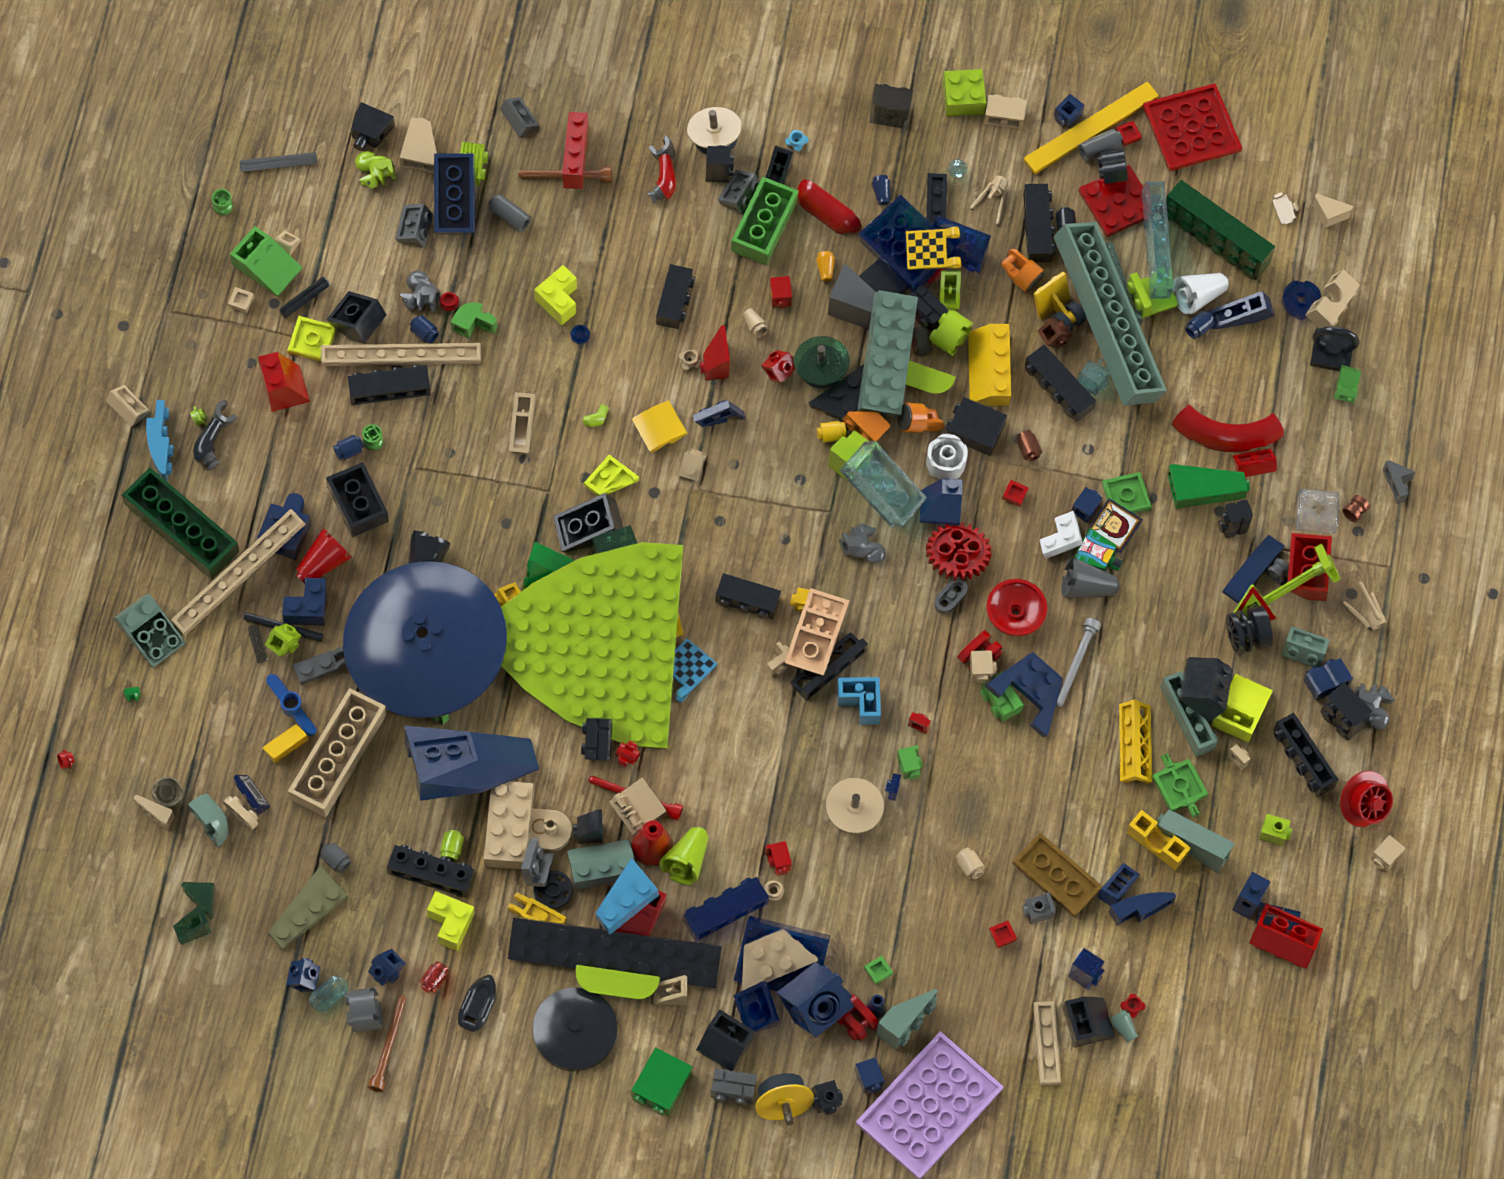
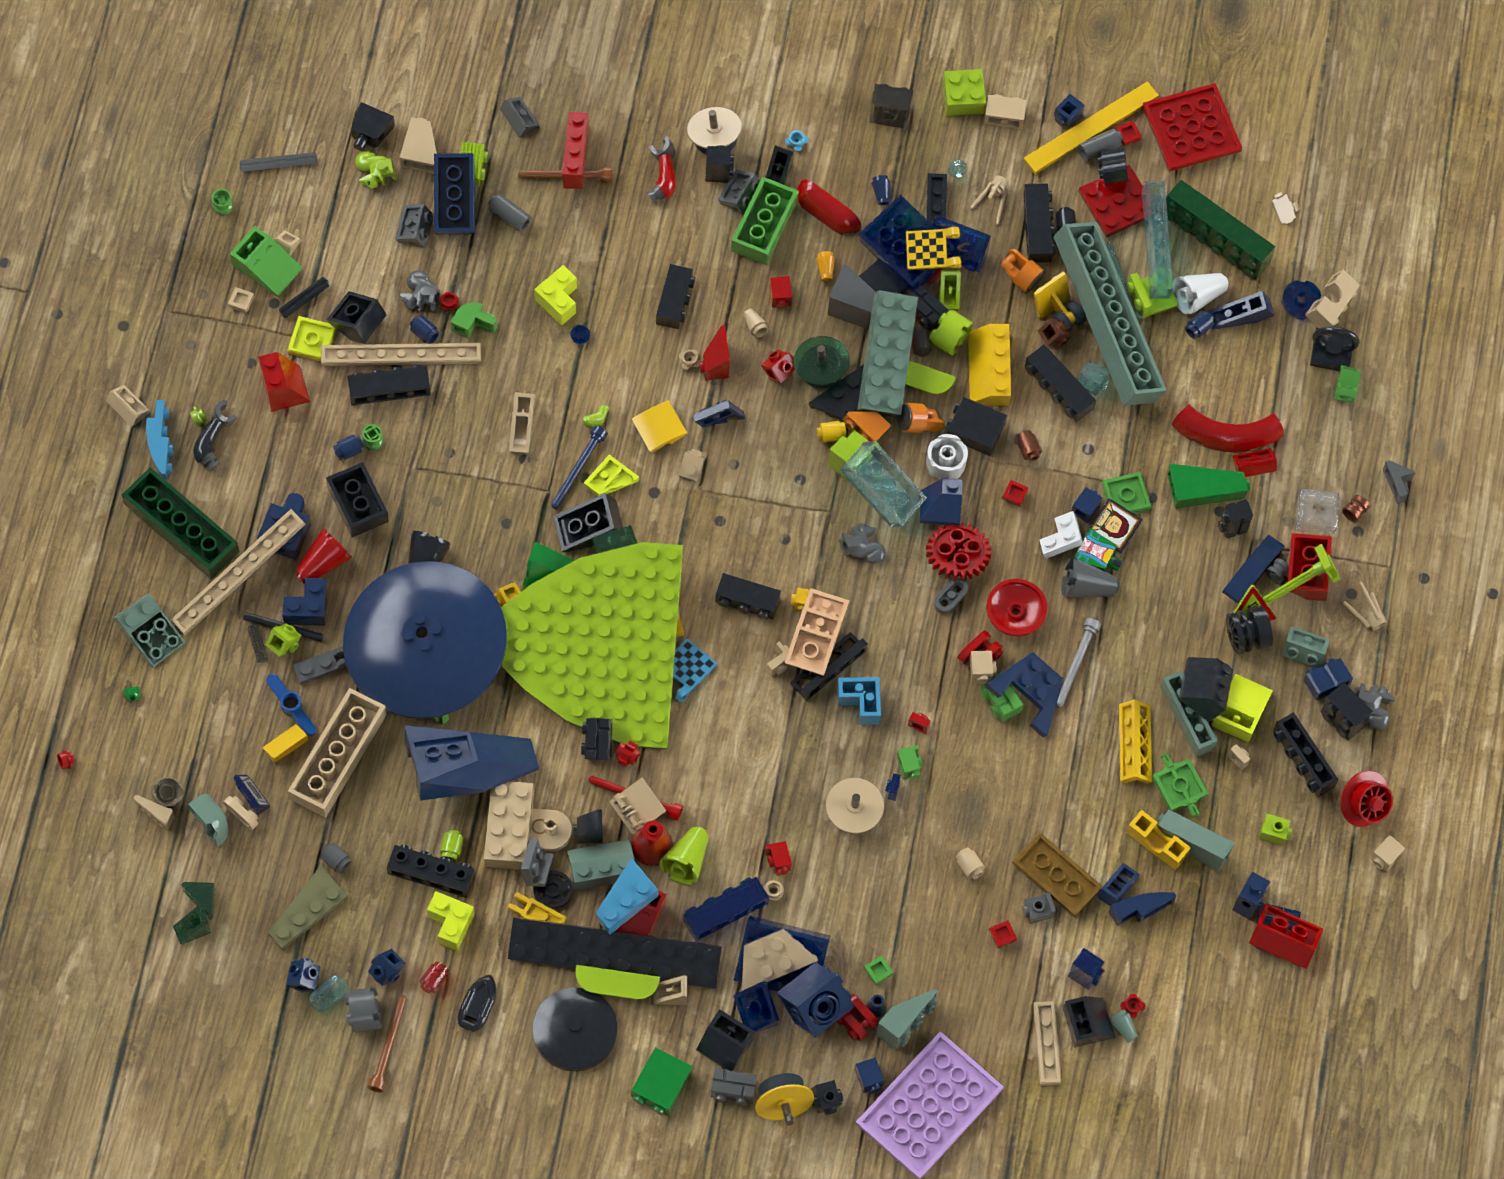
(597, 435): none -> dark blue piece
(1331, 210): tan slope -> none

